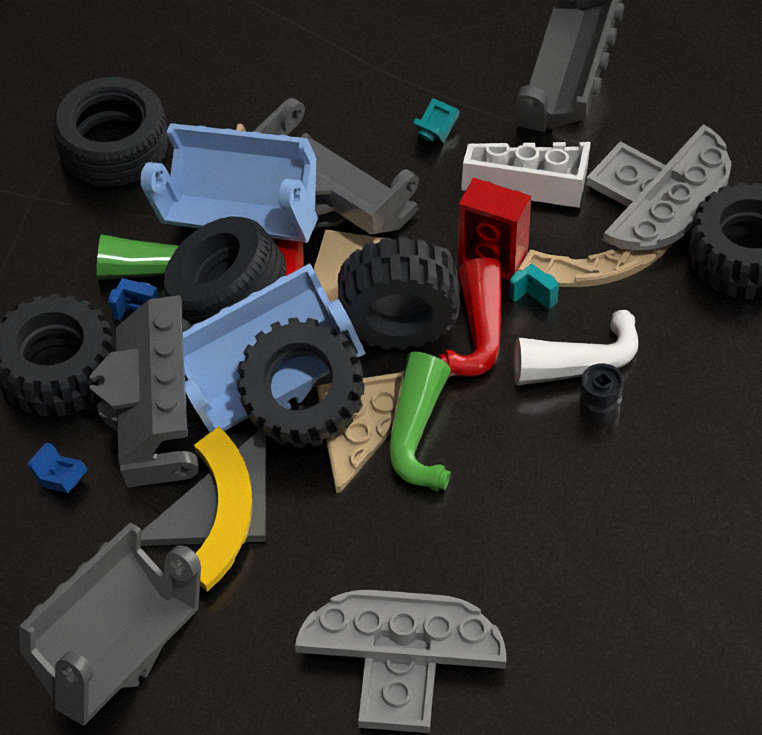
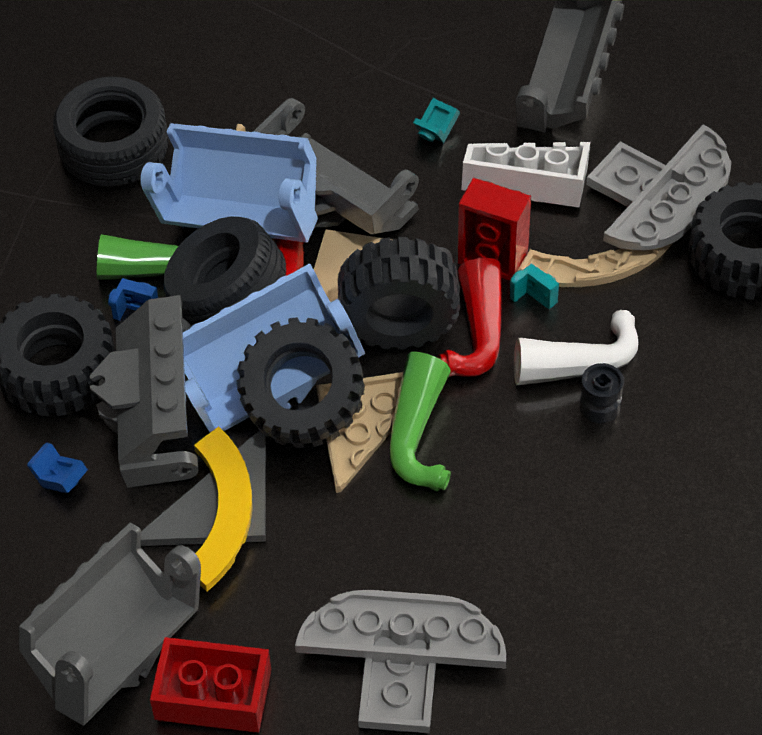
(211, 684): none -> red brick

